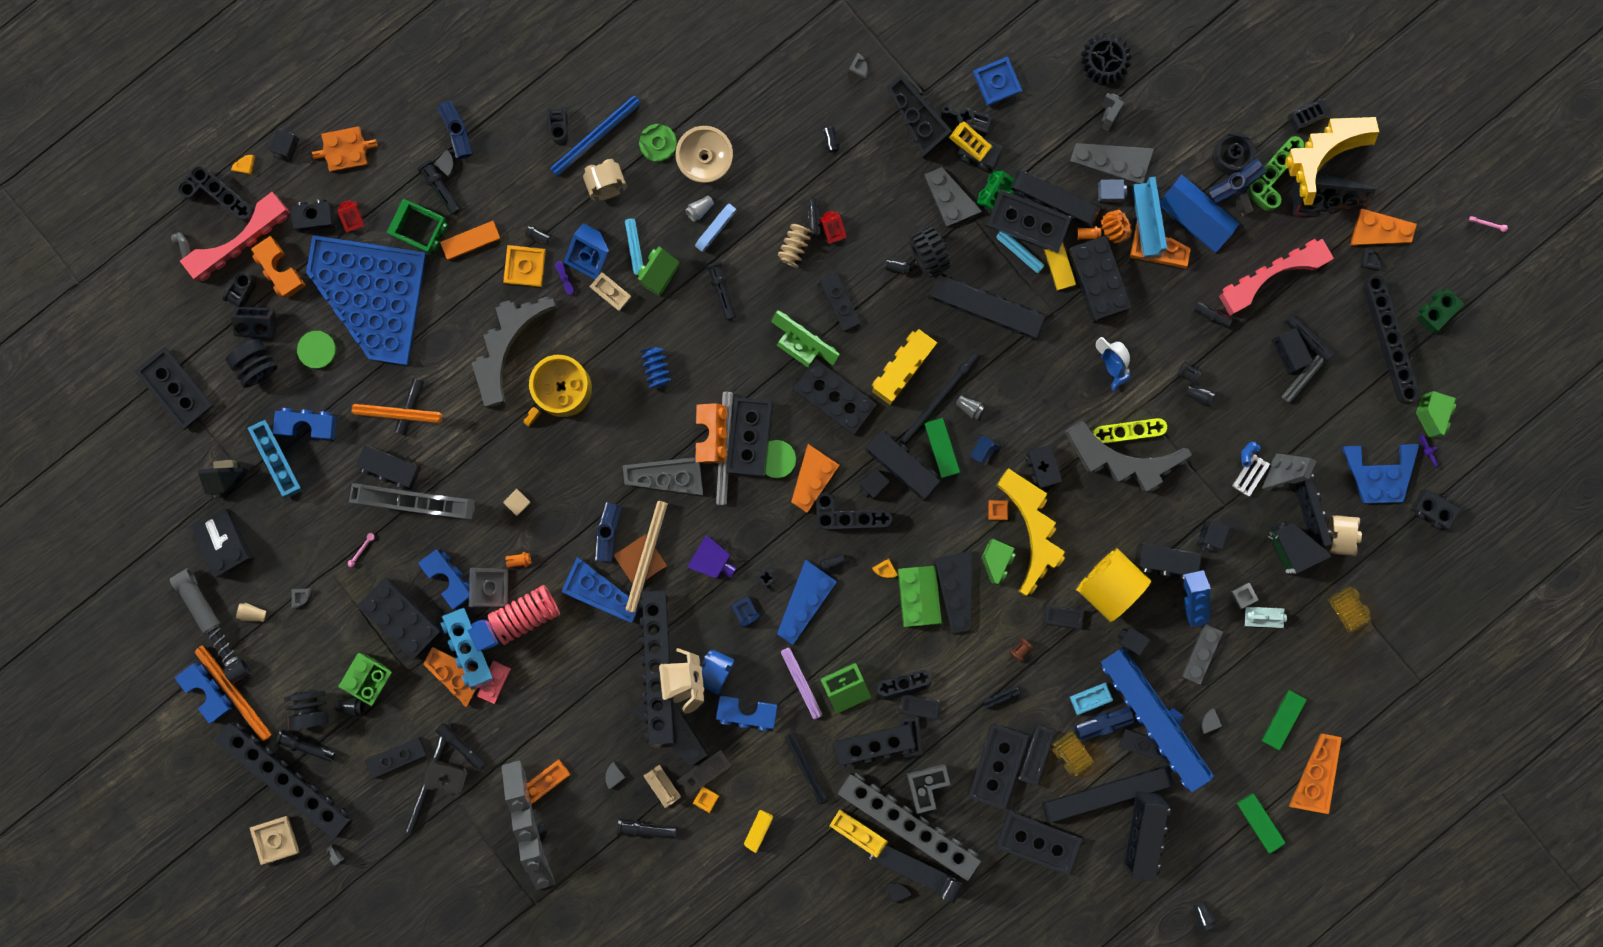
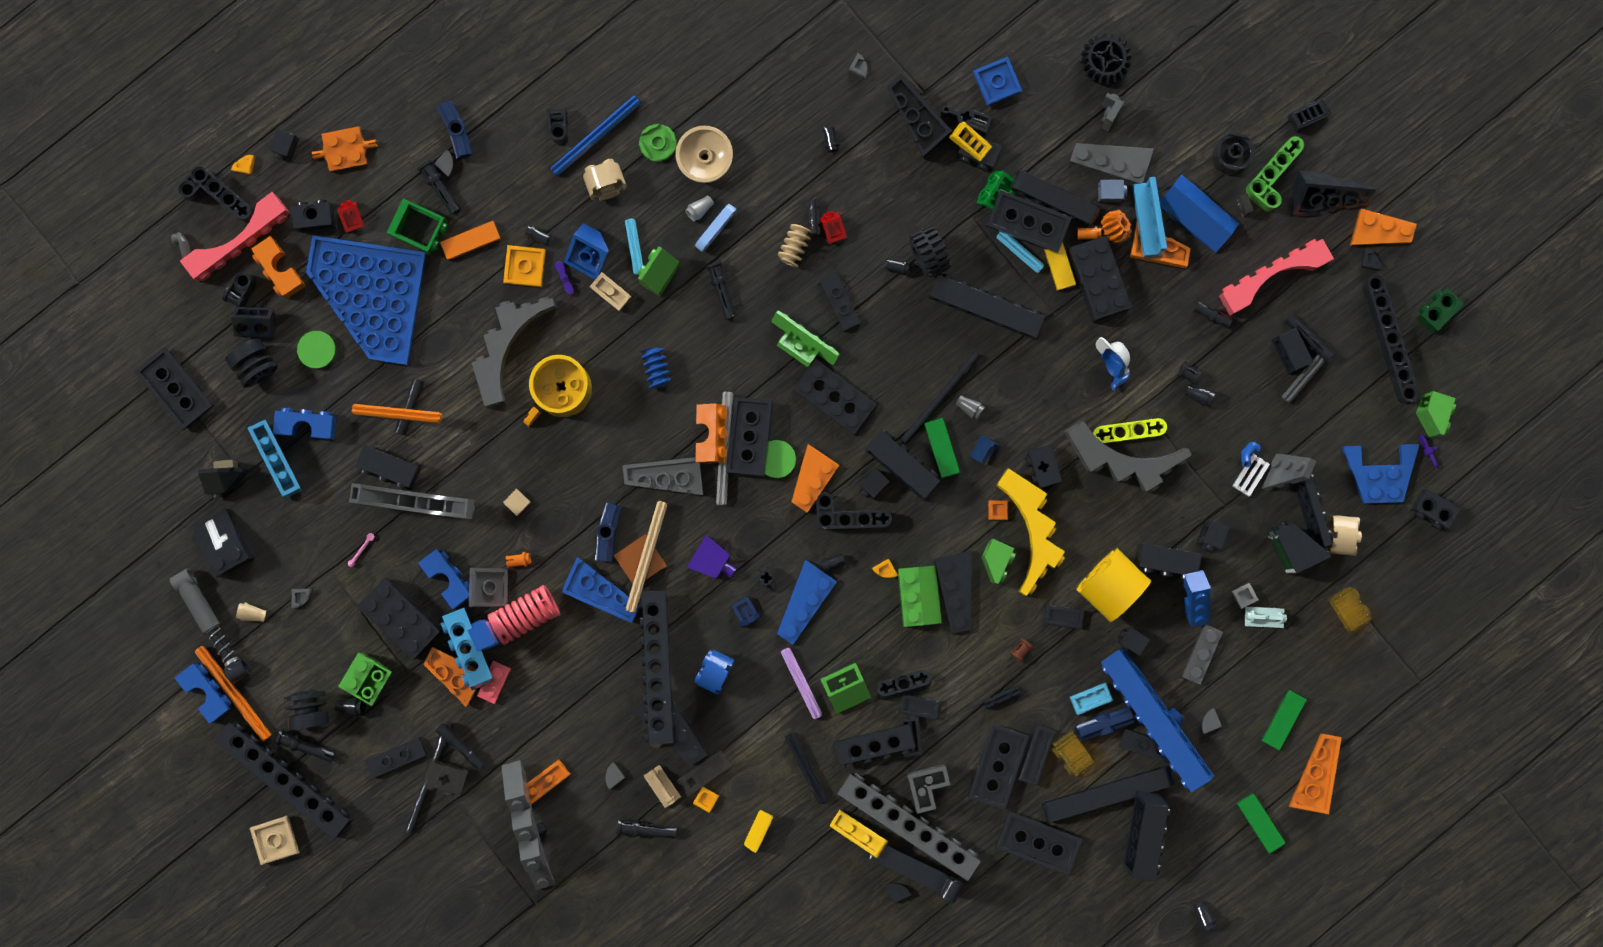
(335, 857): dark grey tile -> none
(680, 683): tan piece -> none
(729, 712): blue arch -> none
(904, 366): yellow wedge -> none
(950, 198): dark grey wing -> none
(1227, 188): dark blue piece -> none
(1321, 147): arch -> none
(1503, 228): bright pink hinge -> none

